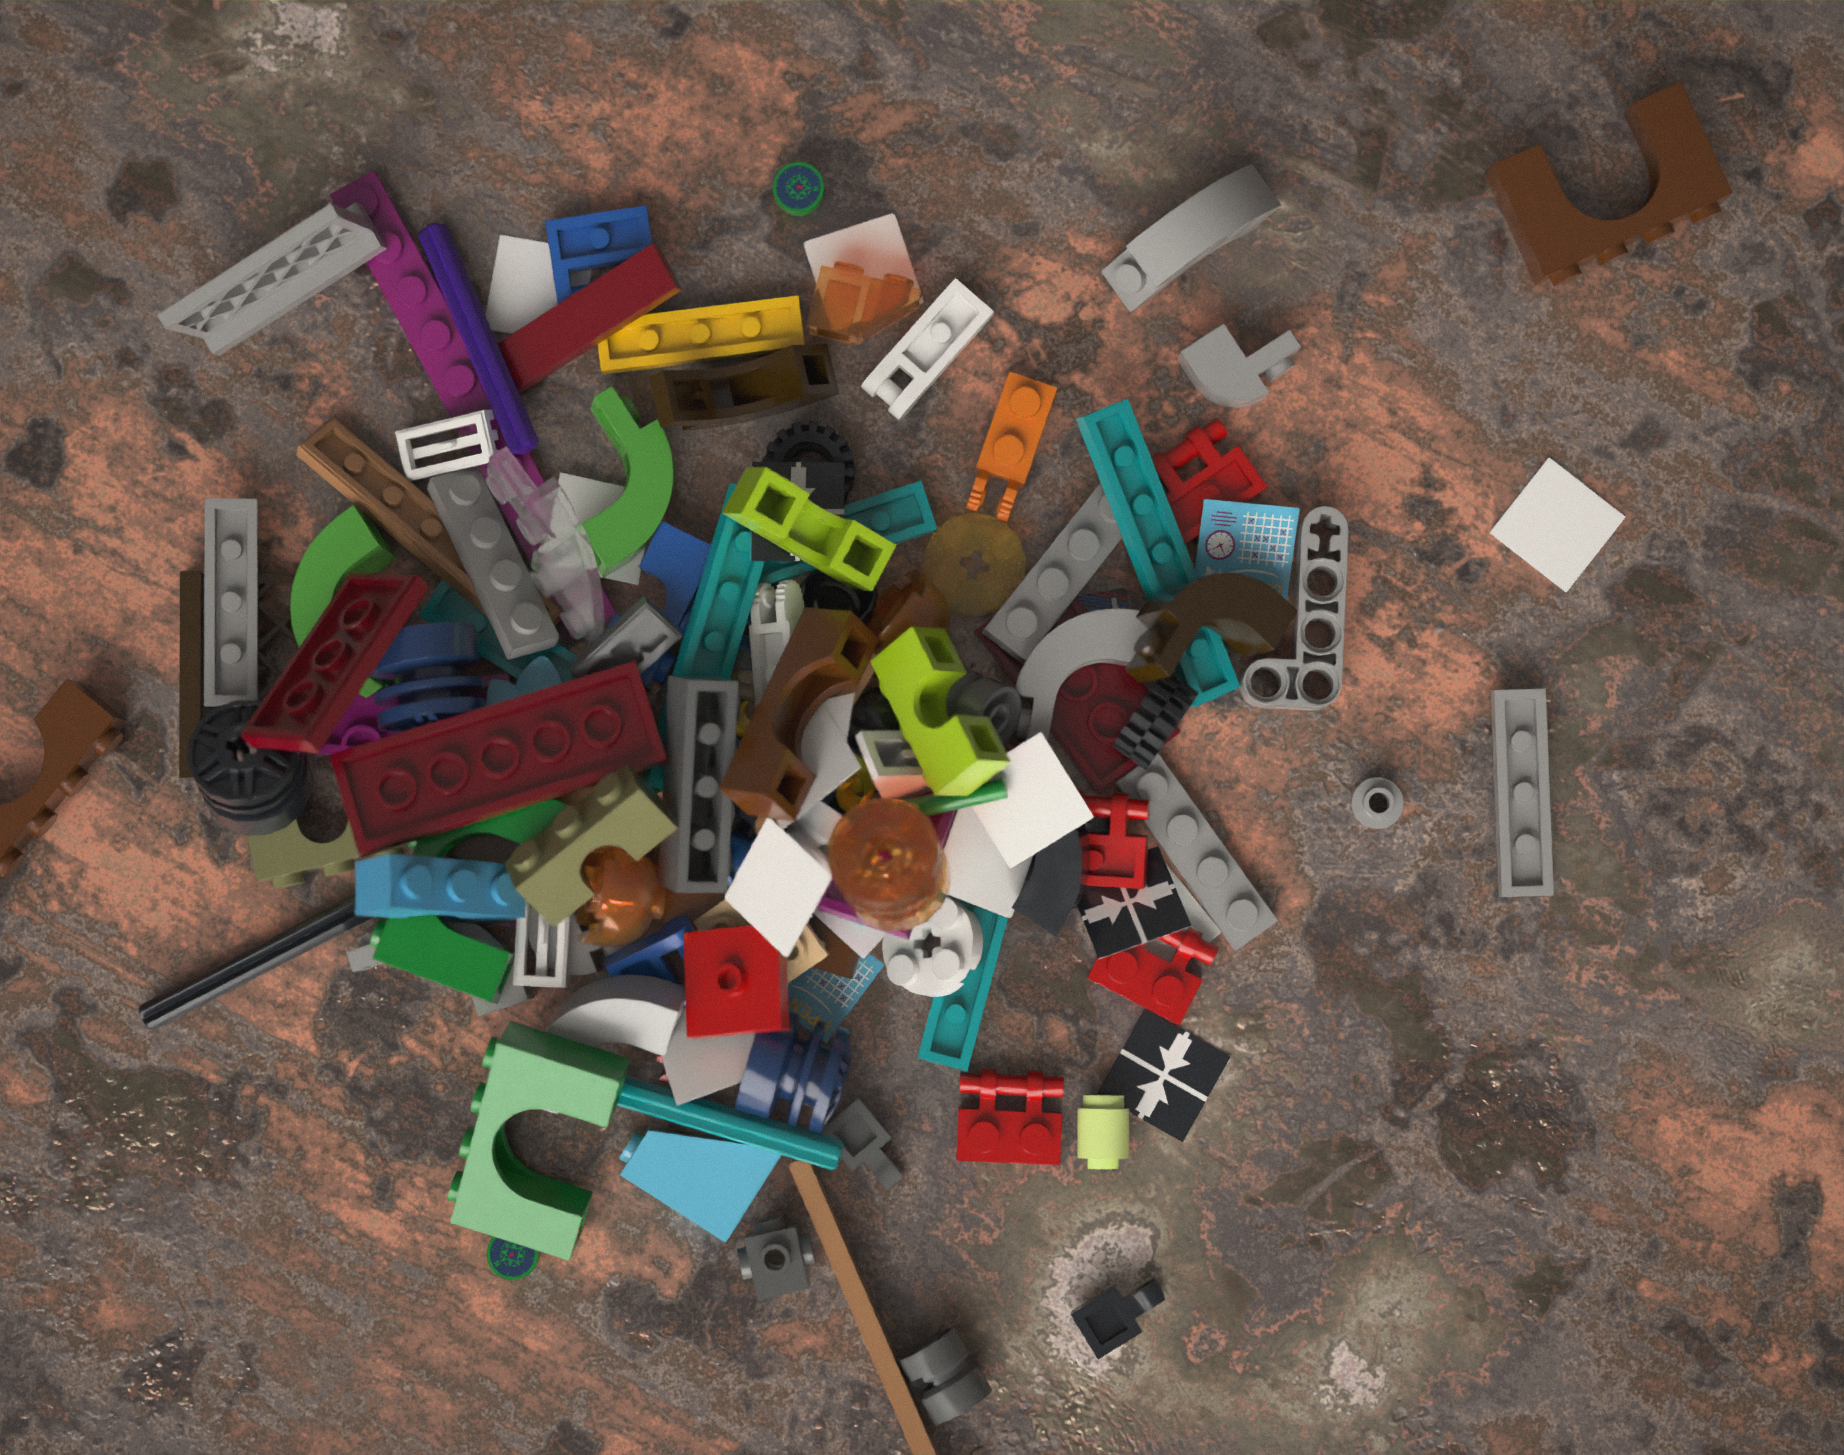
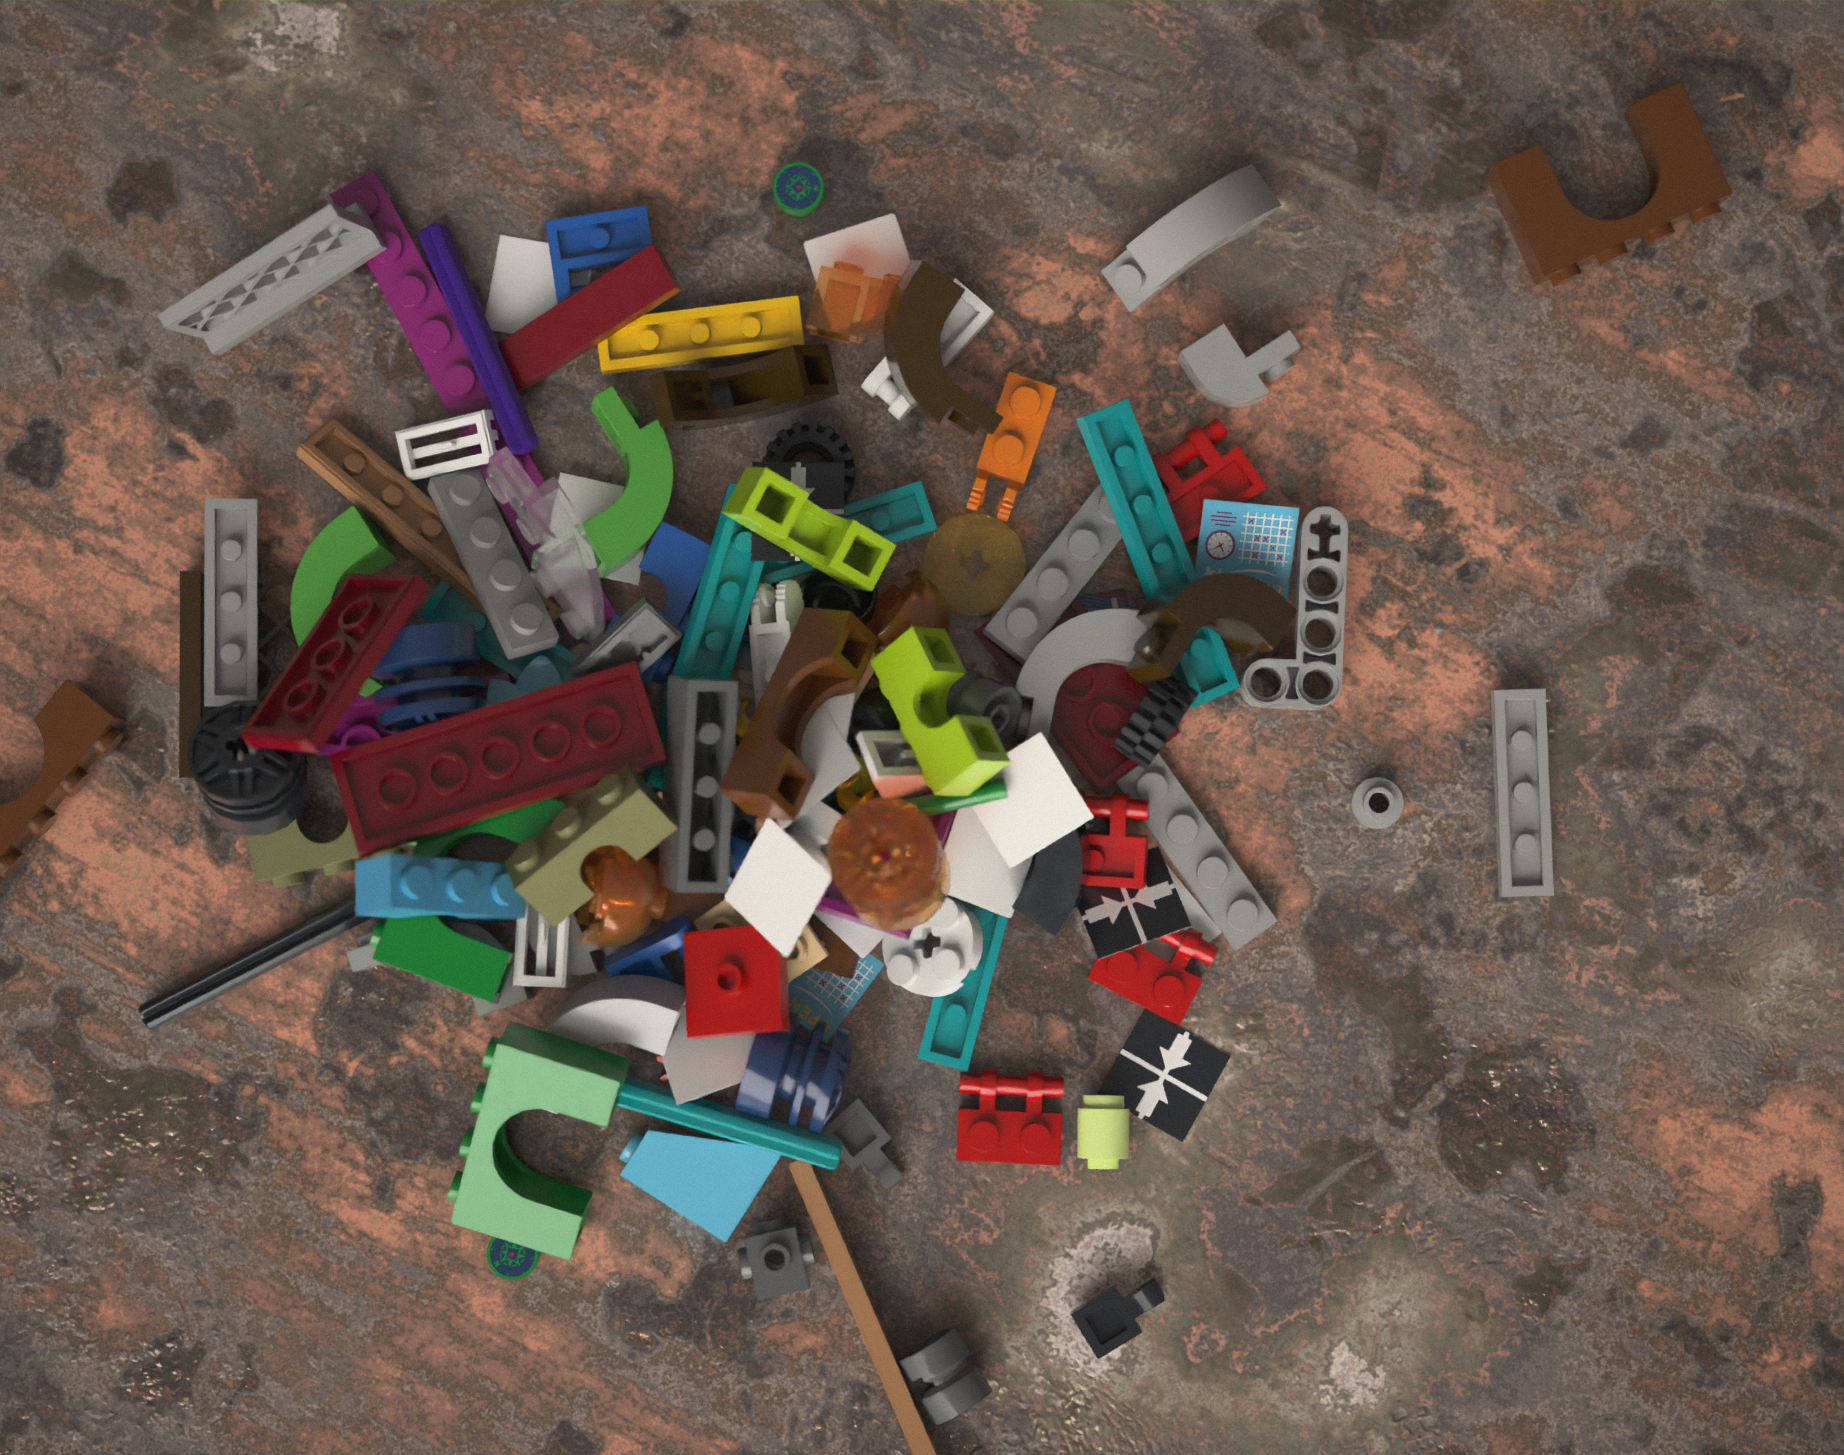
(912, 350): none -> dark brown arch
(1557, 524): white sticker -> none

